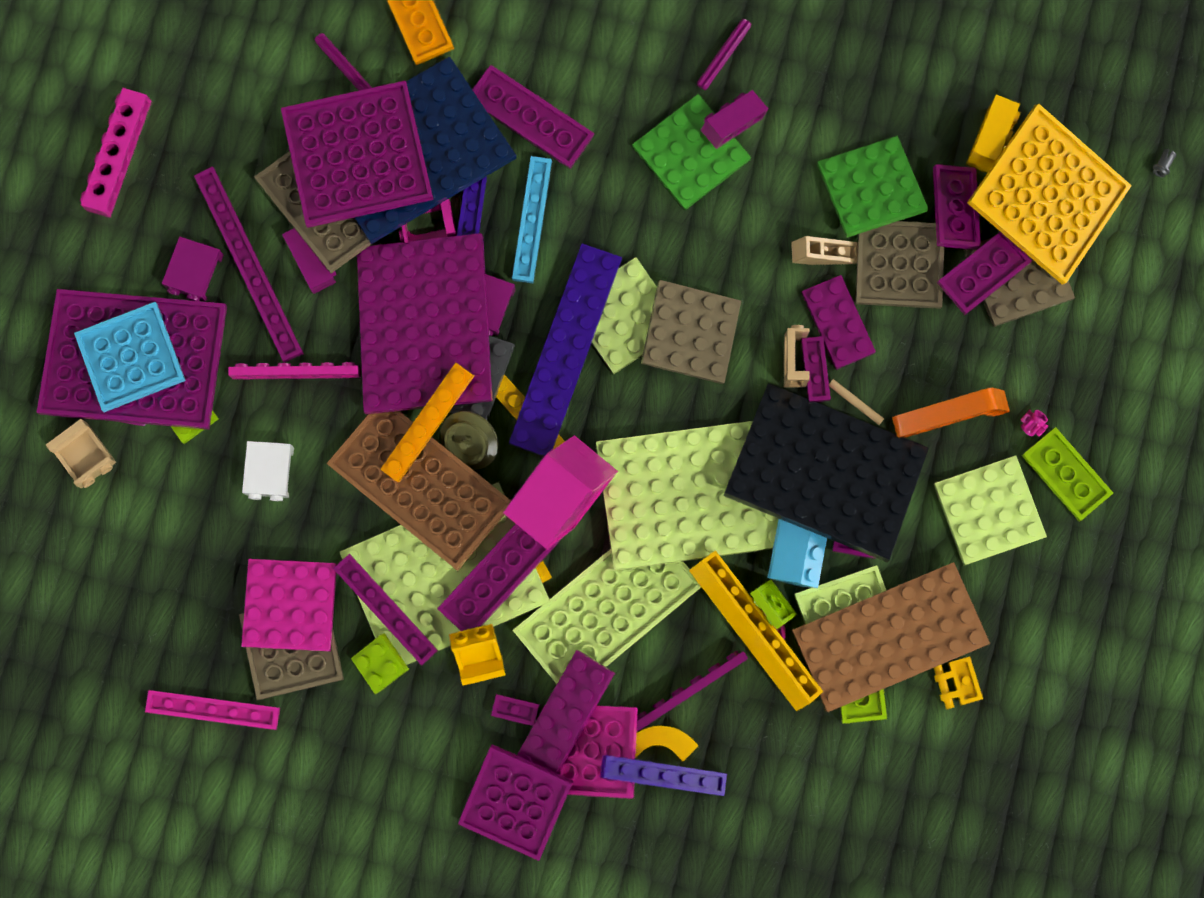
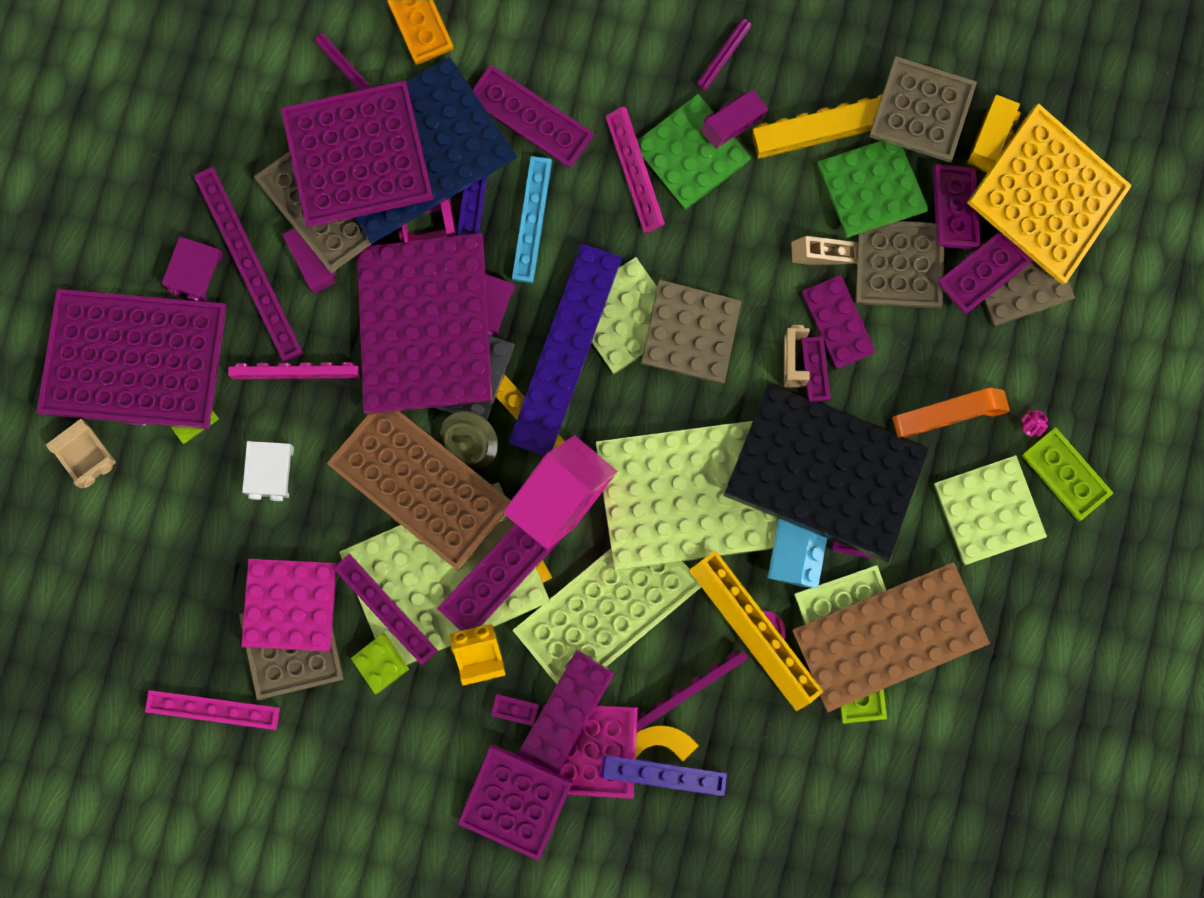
(105, 202): dark pink brick -> none
(129, 357): medium azure plate -> none
(427, 422): light orange plate -> none
(635, 170): none -> dark pink plate
(773, 604): lime plate -> none
(815, 128): none -> yellow brick
(856, 402): tan bar -> none
(923, 109): none -> dark tan plate
(964, 681): yellow plate -> none
(1161, 169): dark grey pin -> none

